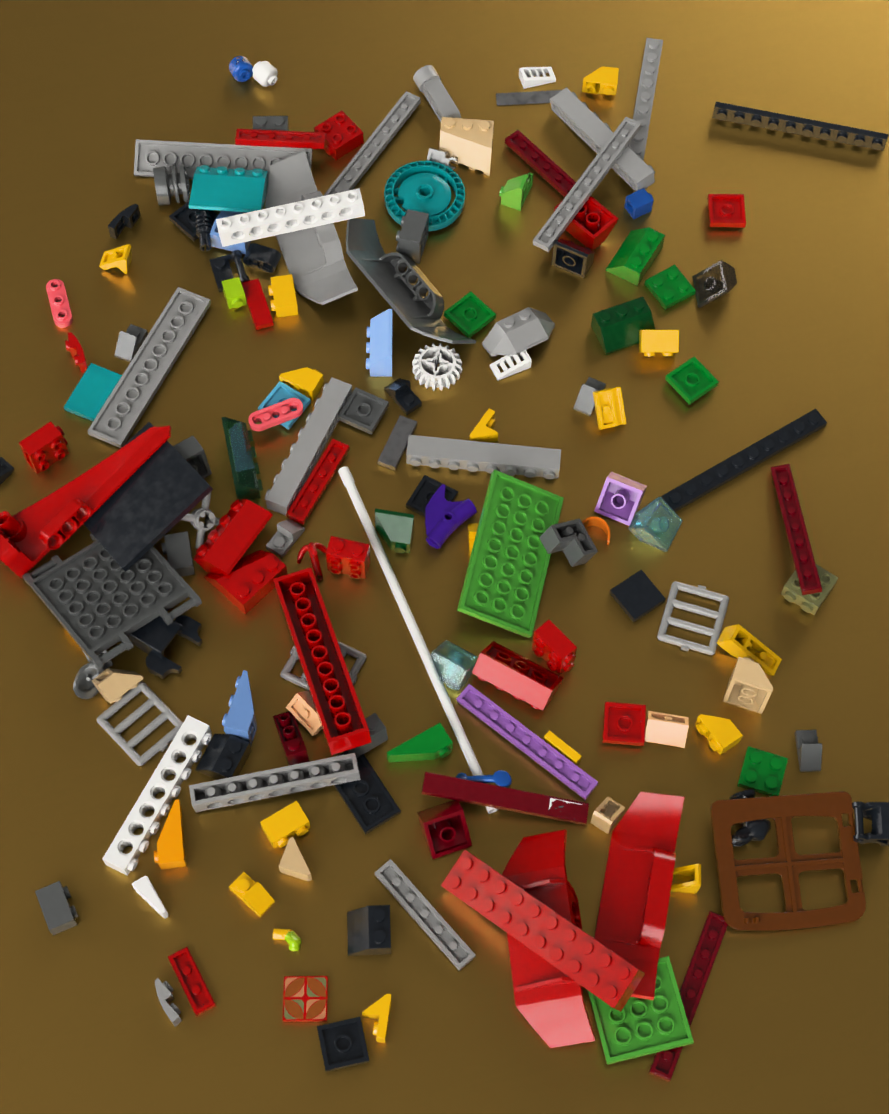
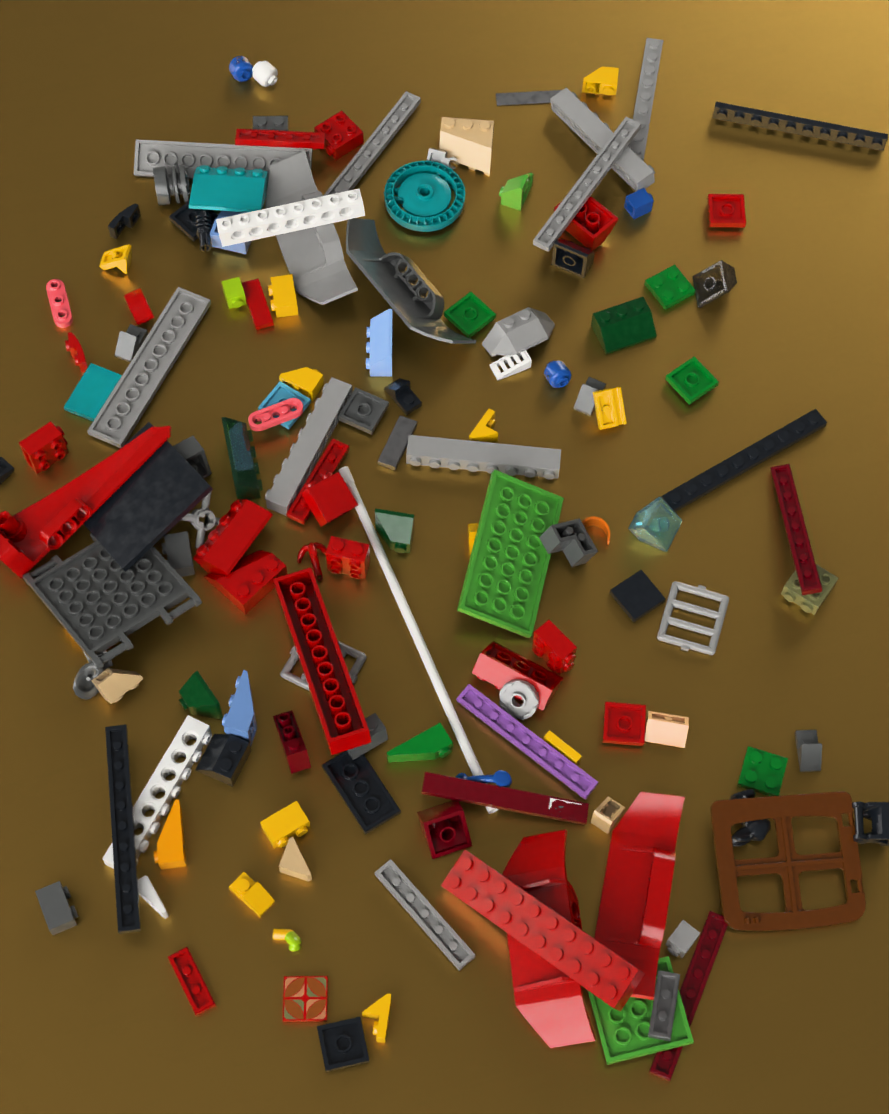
(122, 830): none -> black plate
(128, 746): light grey bar -> none
(139, 306): none -> red slope
(157, 635): black piece -> none
(165, 996): light grey slope -> none
(199, 698): none -> dark green slope
(222, 270): black plate -> none
(262, 257): black beam -> none
(274, 782): light grey brick -> none
(285, 537): light grey slope -> none
(304, 711): light nougat panel -> none
(329, 498): none -> red brick
(369, 930): black slope -> none
(413, 235): dark grey brick -> none
(424, 492): black tile -> none
(426, 362): white gear -> none
(436, 94): light grey beam -> none
(444, 517): dark purple pin -> none
(453, 664): clear light blue slope -> none
(524, 690): none -> light grey tile
(527, 78): white slope -> none
(540, 162): dark red plate -> none
(557, 374): none -> blue head
(620, 498): medium lavender slope -> none
(636, 255): green slope -> none
(659, 342): yellow brick -> none
(664, 1005): none -> flat silver tile
(682, 939): none -> light grey brick
(687, 879): yellow slope -> none
(719, 731): yellow slope -> none
(742, 644): yellow slope -> none
(748, 686): tan slope -> none

